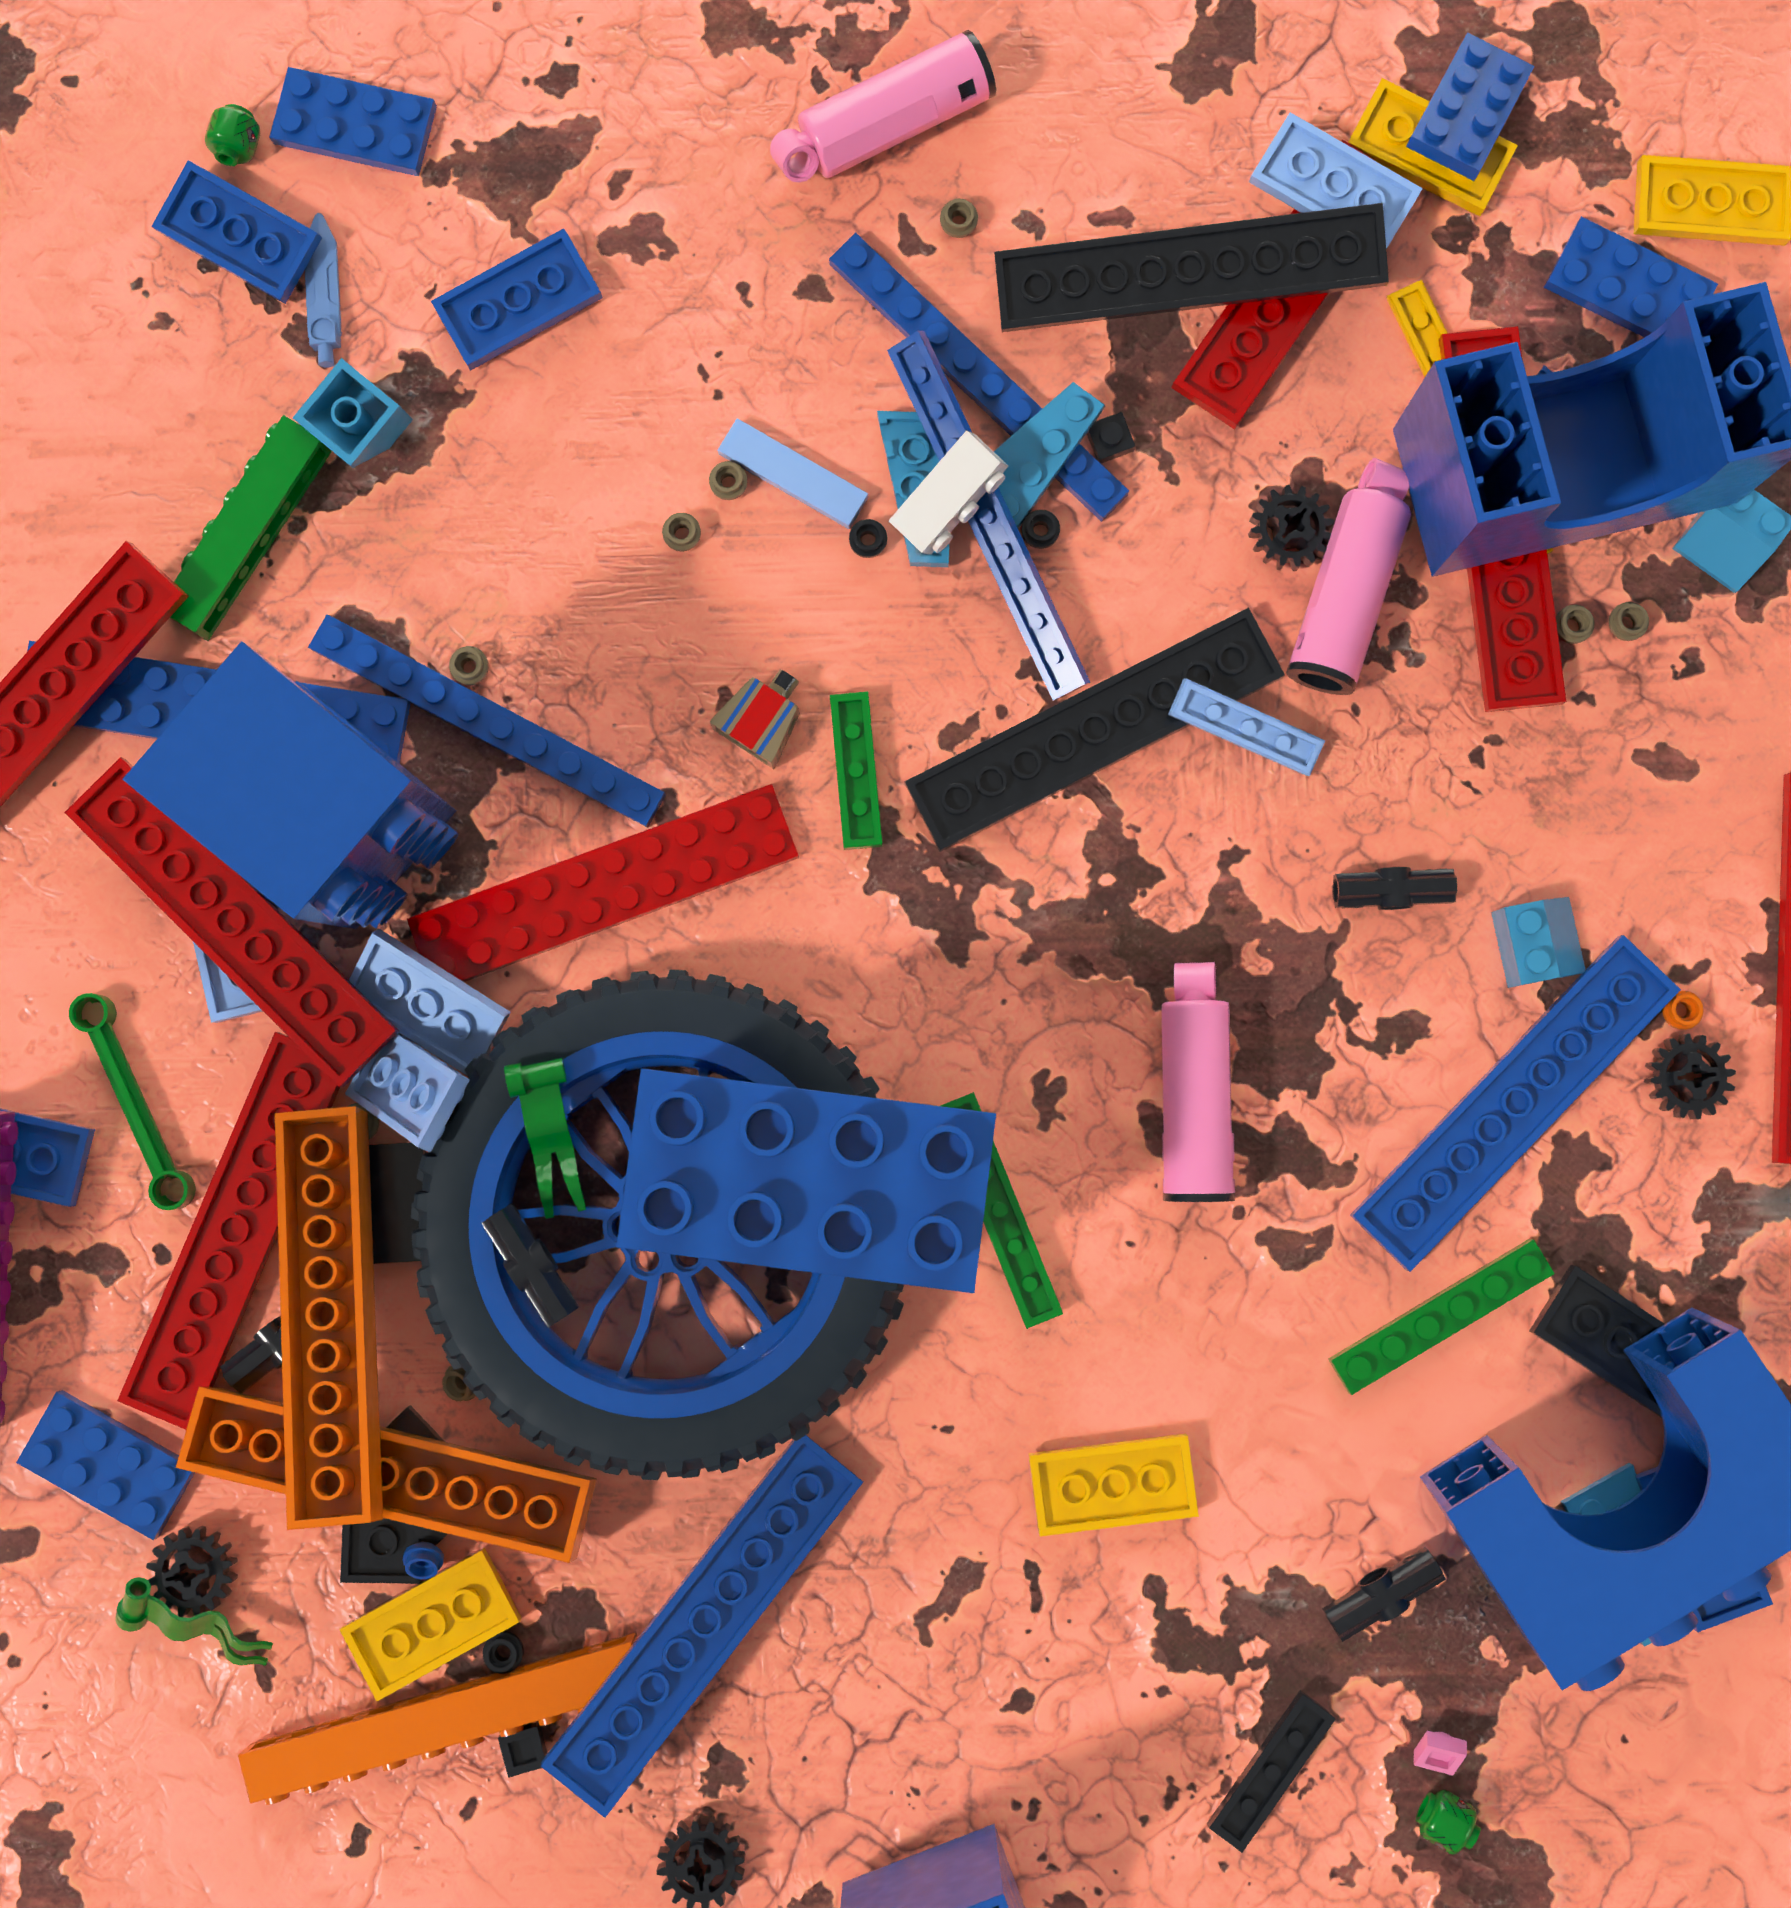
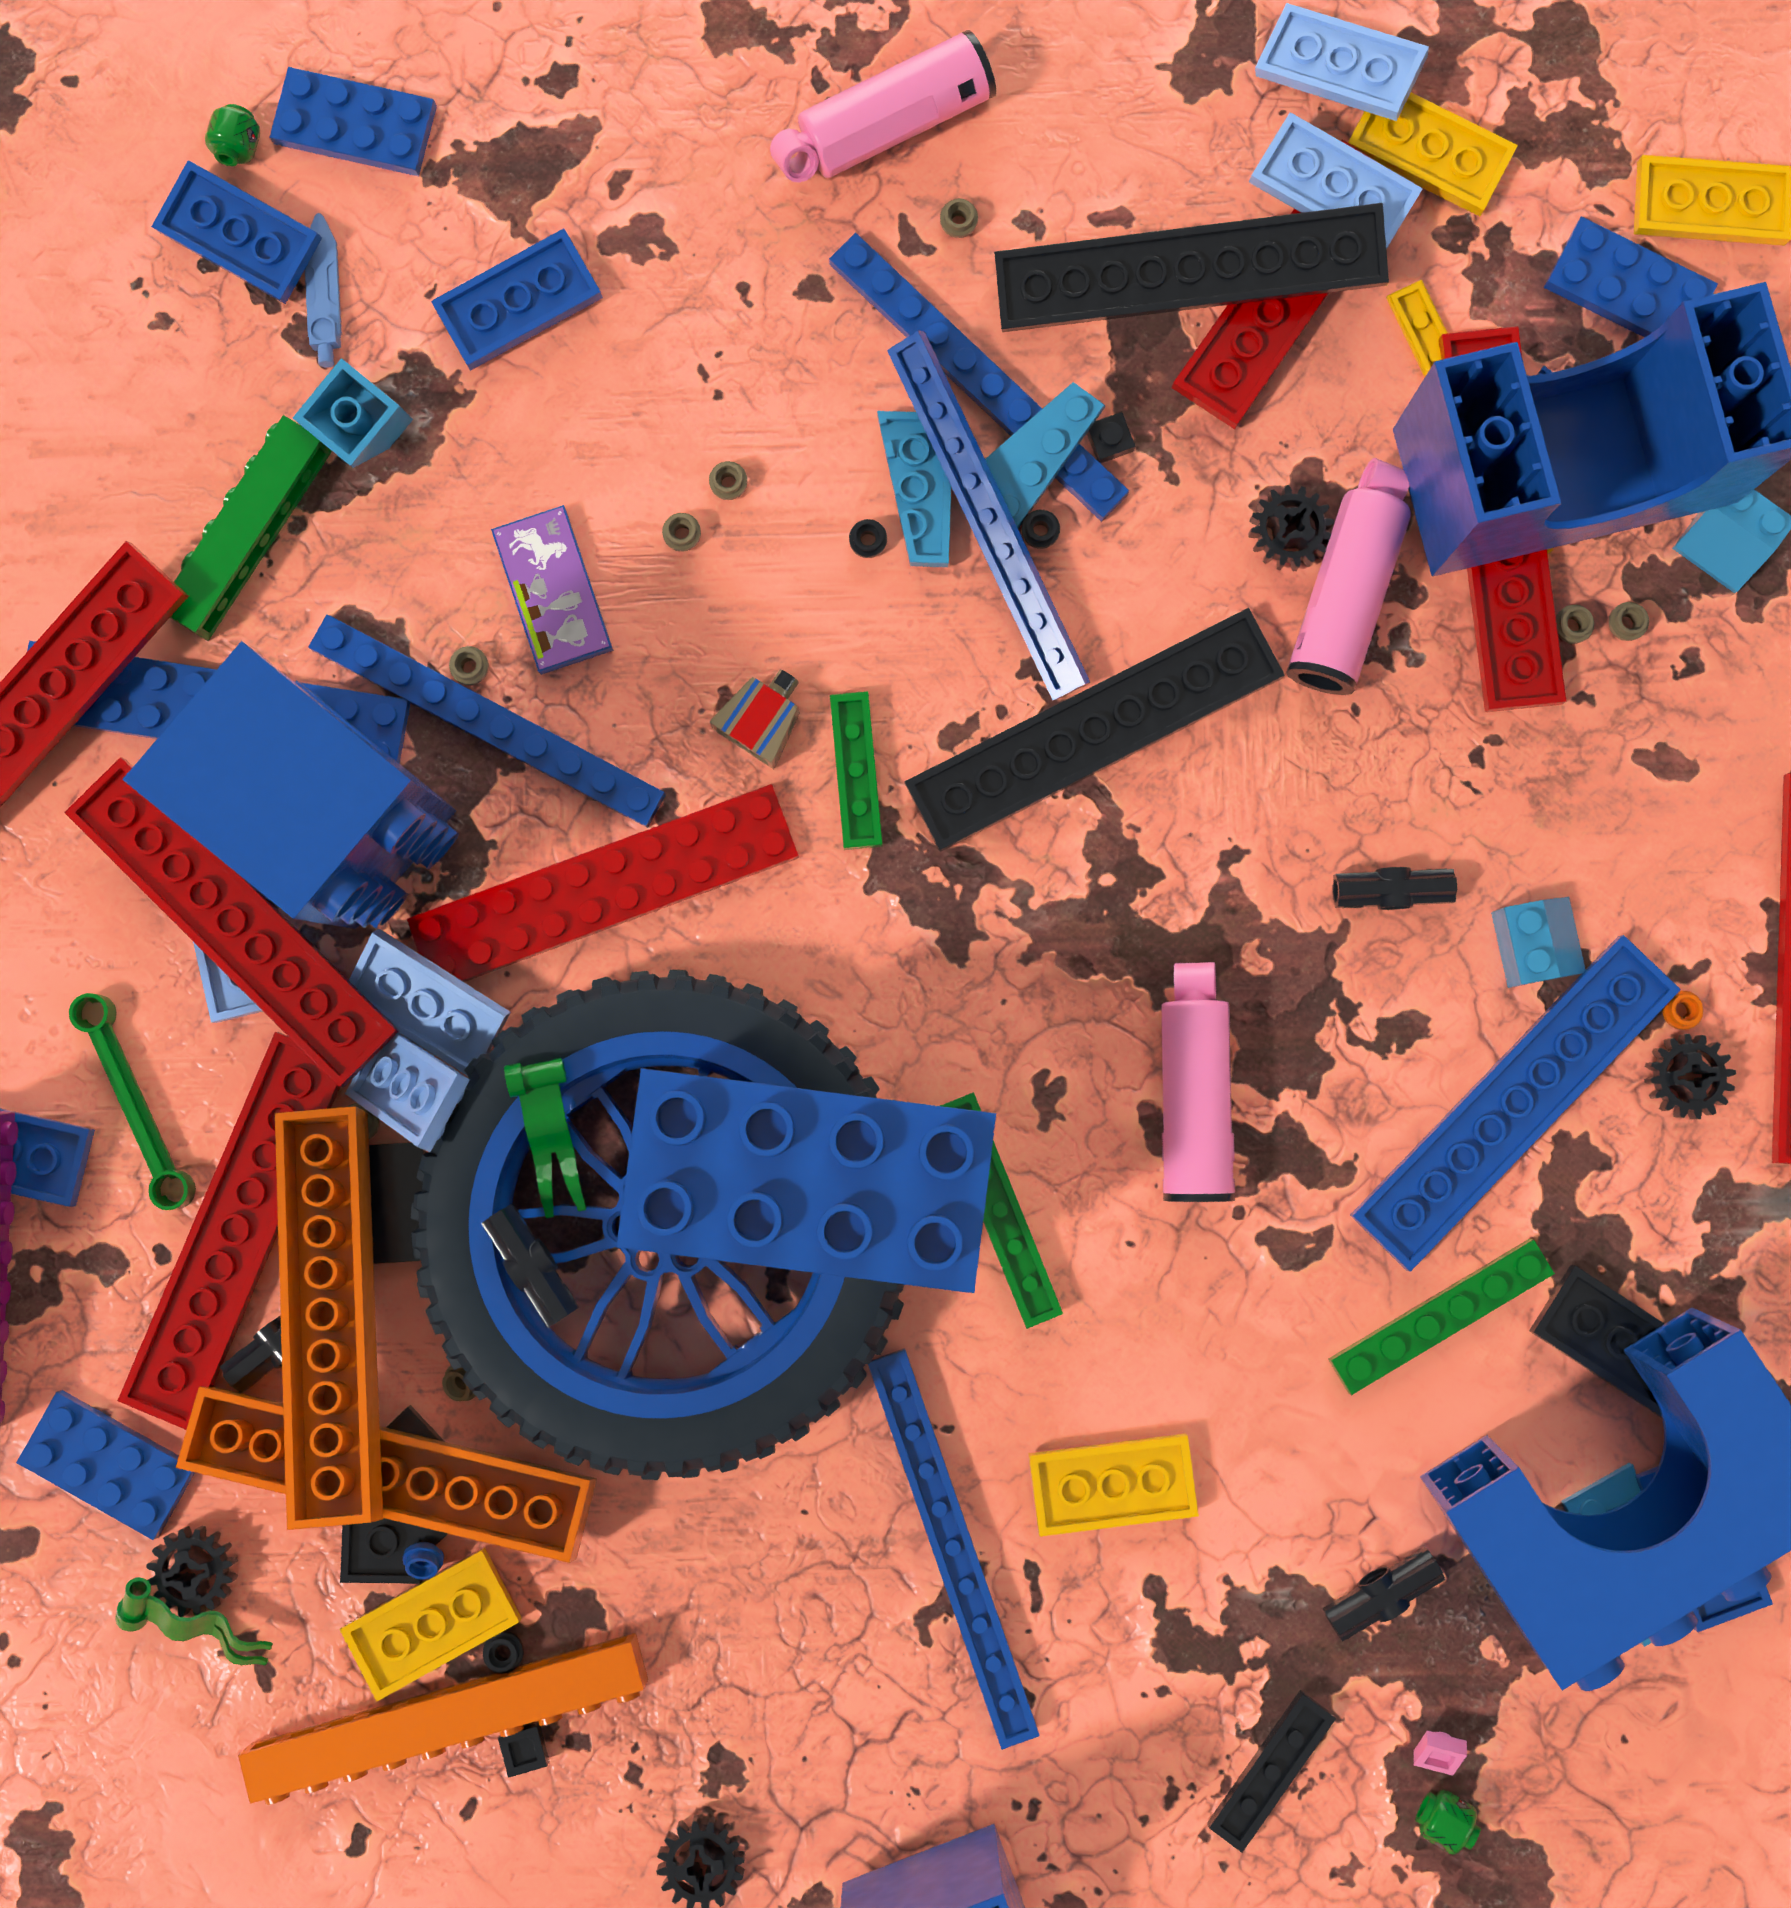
(552, 590): none -> medium lavender tile
(700, 1625): blue plate -> none
(793, 473): light blue tile -> none
(949, 494): white brick -> none
(953, 1549): none -> blue plate
(1246, 727): light blue tile -> none
(1341, 61): none -> light blue plate
(1470, 106): blue plate -> none

